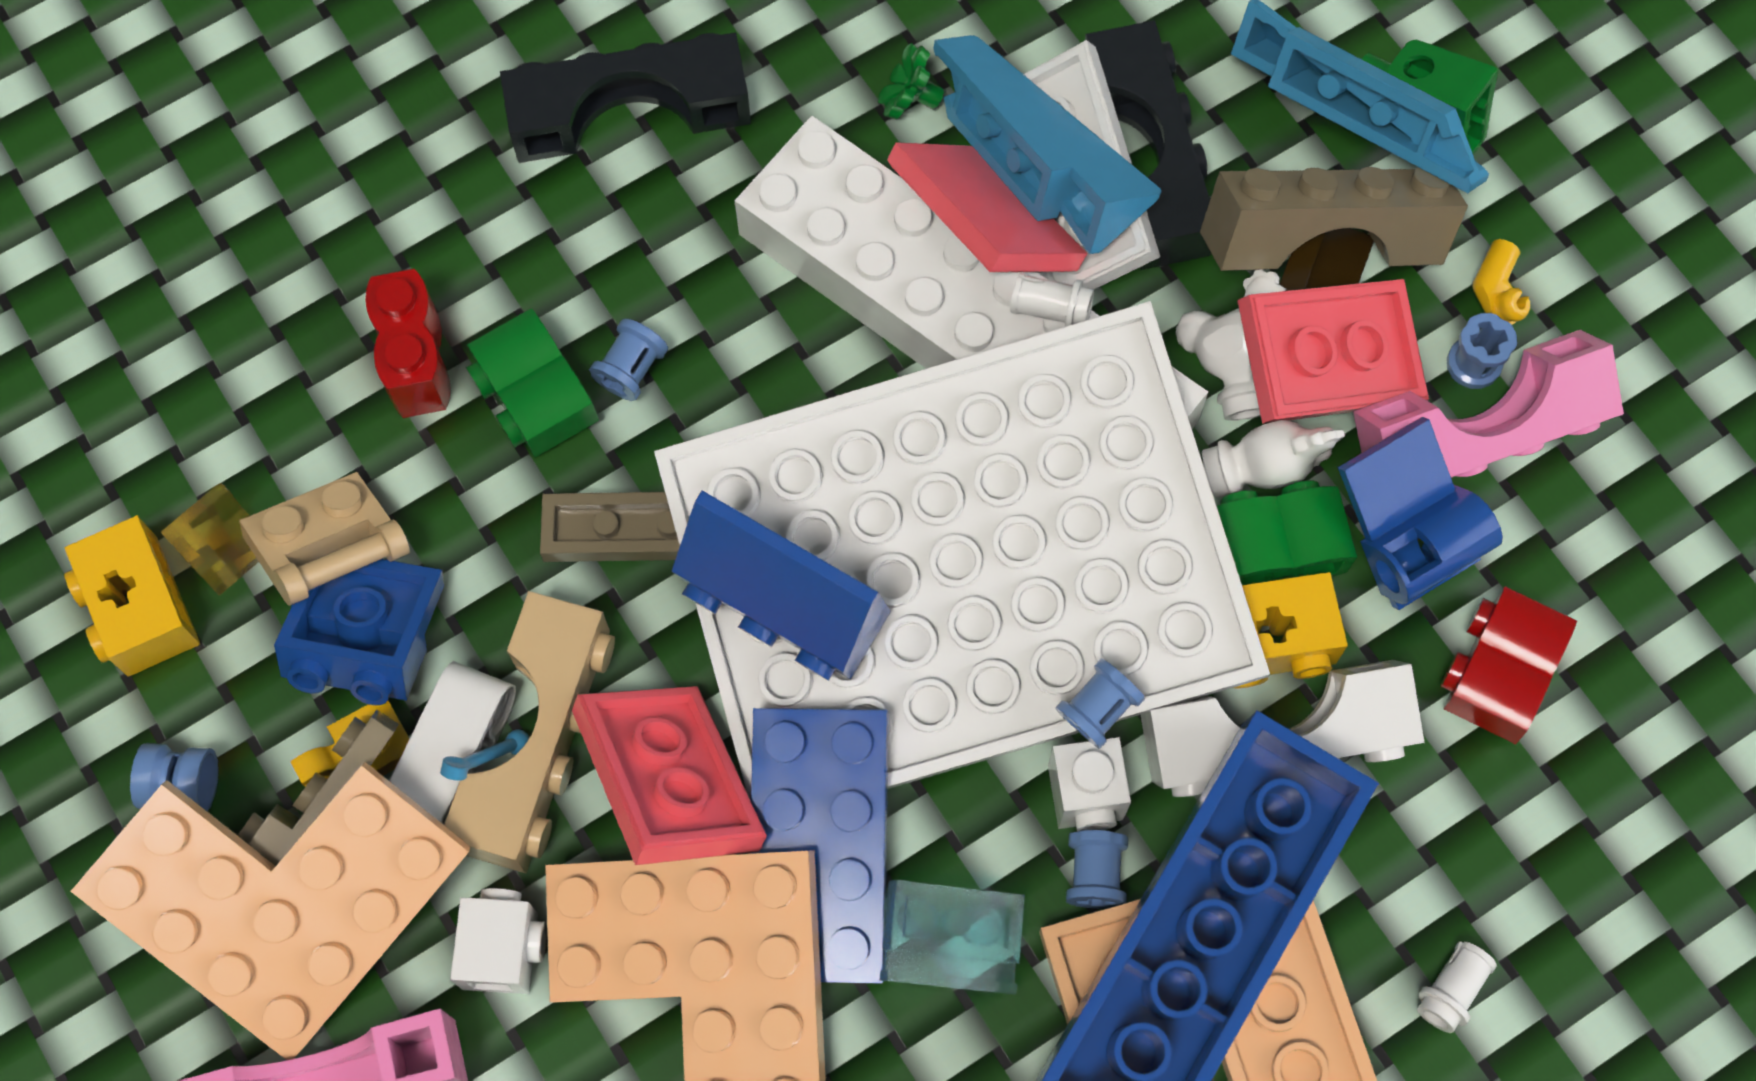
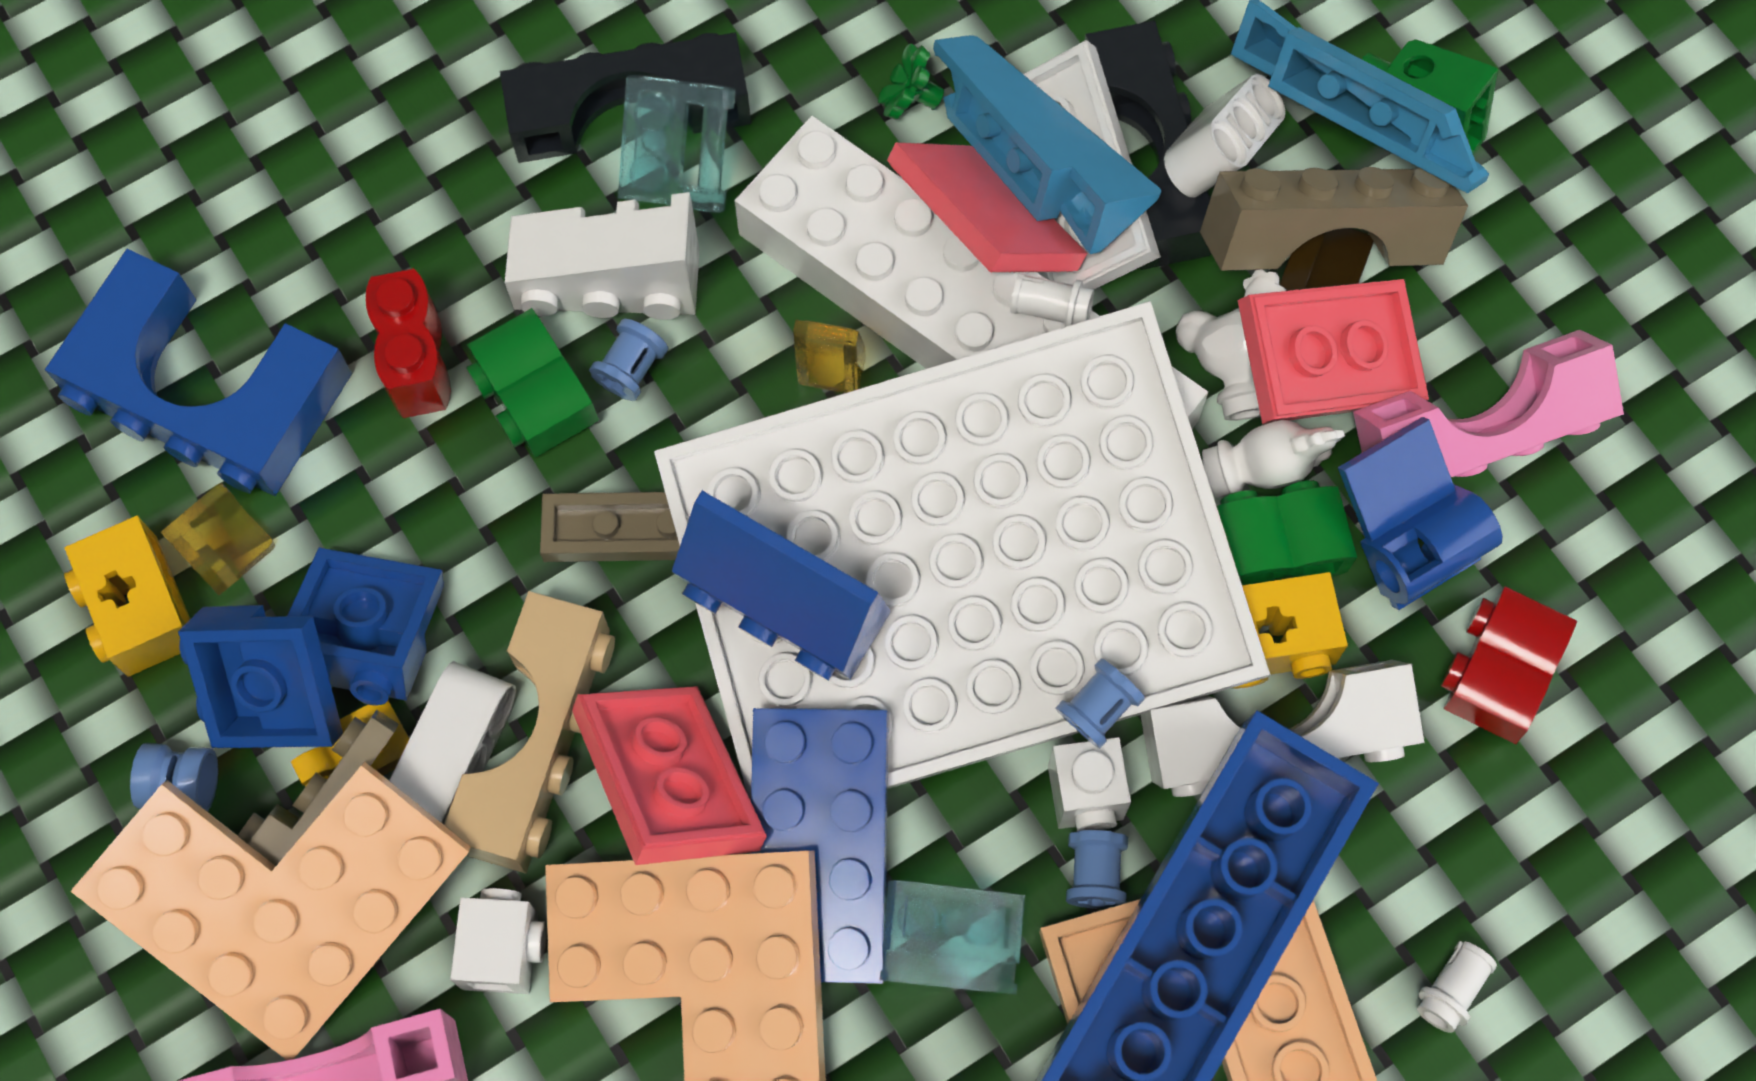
(247, 436): none -> blue arch
(259, 679): none -> blue plate
(322, 536): tan plate -> none
(457, 768): dark azure hinge -> none
(606, 261): none -> white wedge
(657, 140): none -> clear light blue plate
(828, 356): none -> clear yellow slope
(1224, 135): none -> white beam
(1481, 351): medium blue bush -> none
(1493, 287): yellow arm -> none

